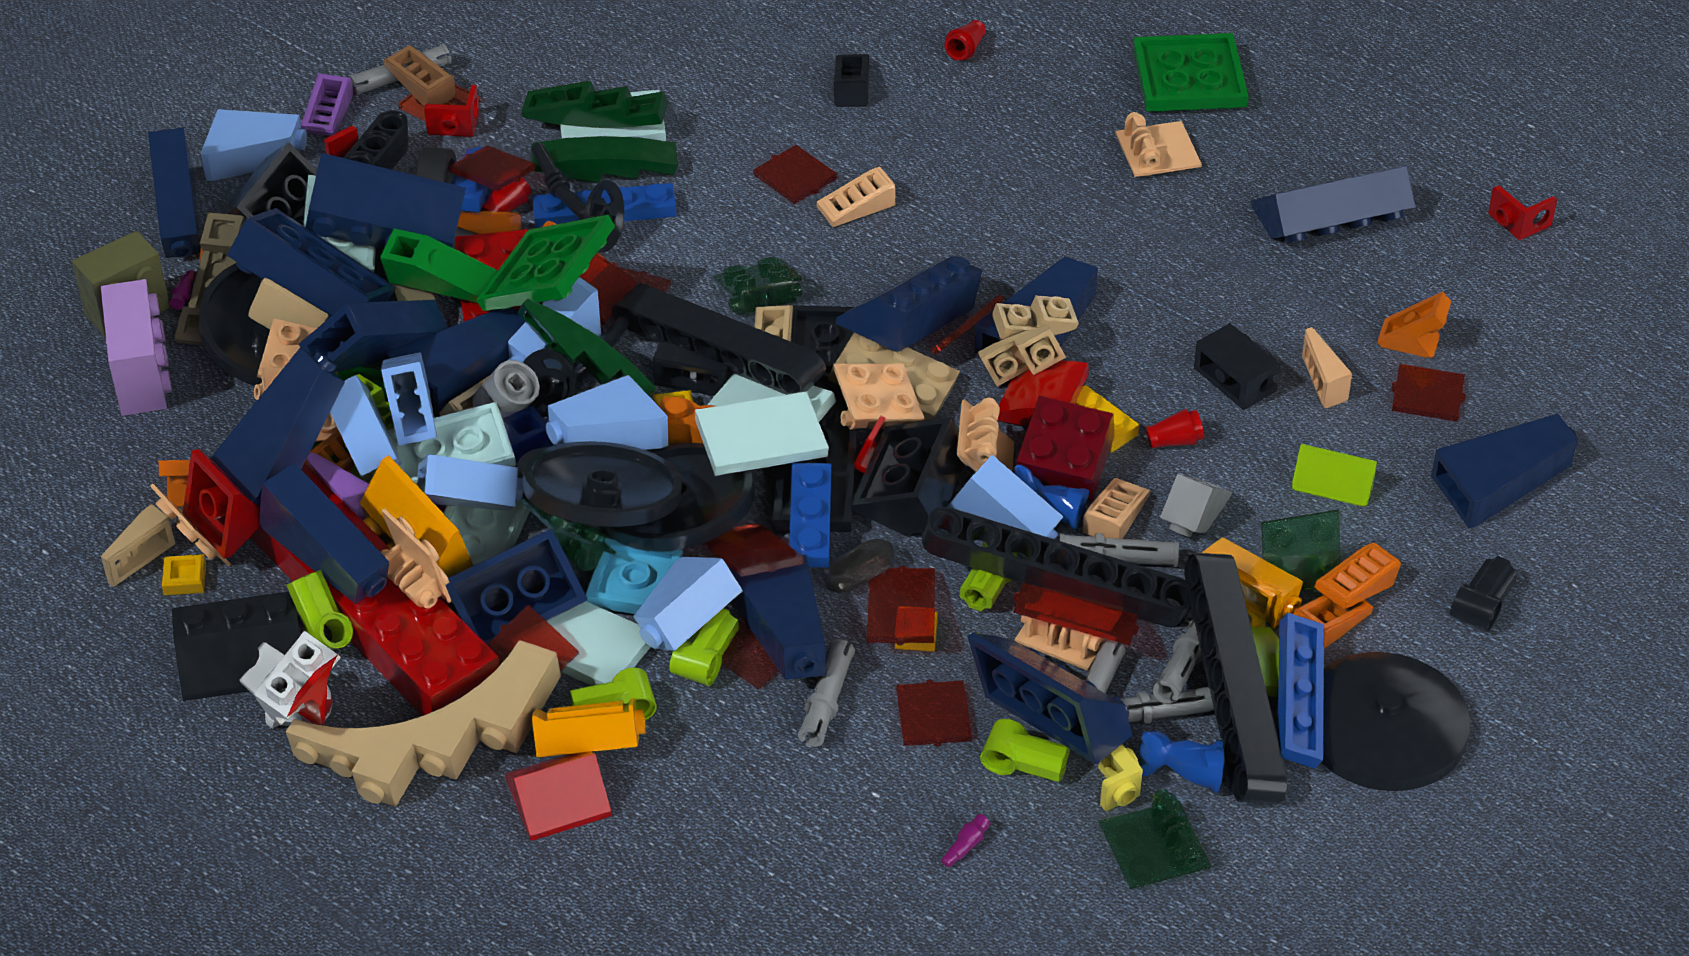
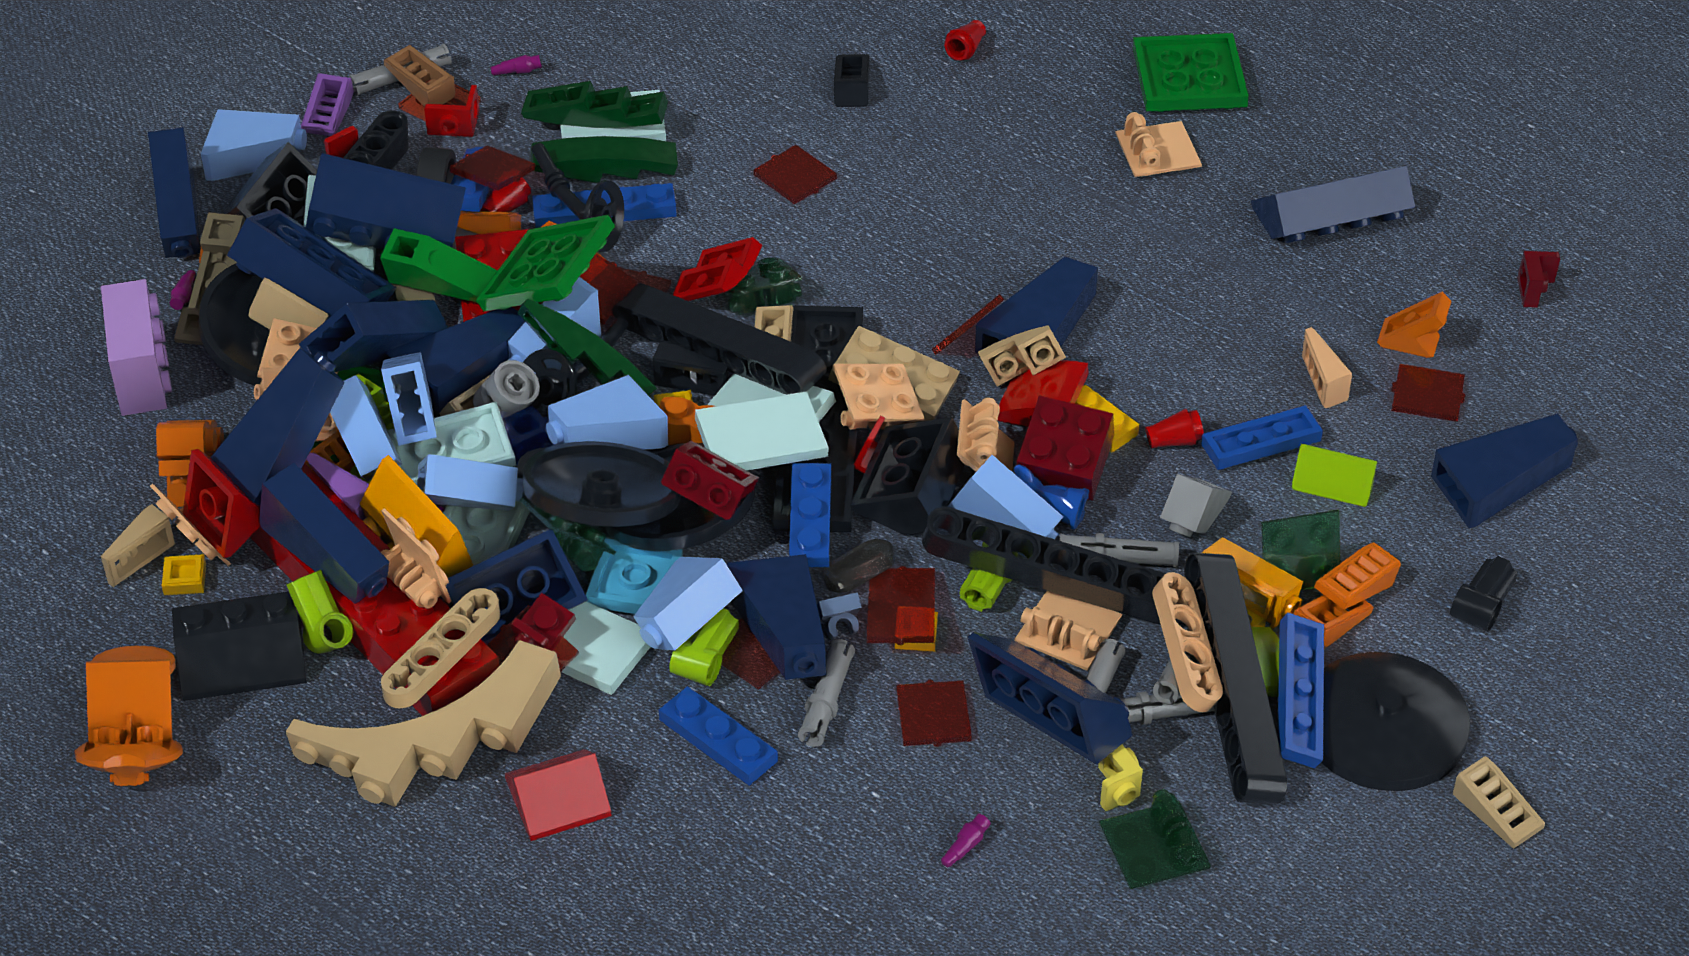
(118, 262): olive brick -> none
(129, 713): none -> orange piece
(179, 437): none -> orange brick
(293, 683): white hips -> none
(435, 644): none -> tan beam
(520, 64): none -> magenta piece
(543, 623): none -> dark red bracket
(587, 728): light orange window -> none
(624, 686): lime piece -> none
(708, 479): none -> dark red bracket
(718, 269): none -> red slope
(718, 735): none -> blue plate
(753, 550): clear red piece -> none
(840, 609): none -> sand blue tile
(869, 192): light nougat slope -> none
(916, 305): dark blue slope -> none
(1013, 749): lime piece -> none
(1044, 311): tan slope -> none
(1076, 613): clear red piece -> none
(1097, 522): light nougat slope -> none
(1191, 760): blue animal -> none
(1196, 682): none -> light nougat beam
(1236, 366): black brick -> none
(1261, 437): none -> blue plate
(1484, 779): none -> tan slope
(1518, 218): red bracket -> none
(1535, 273): none -> dark red bracket

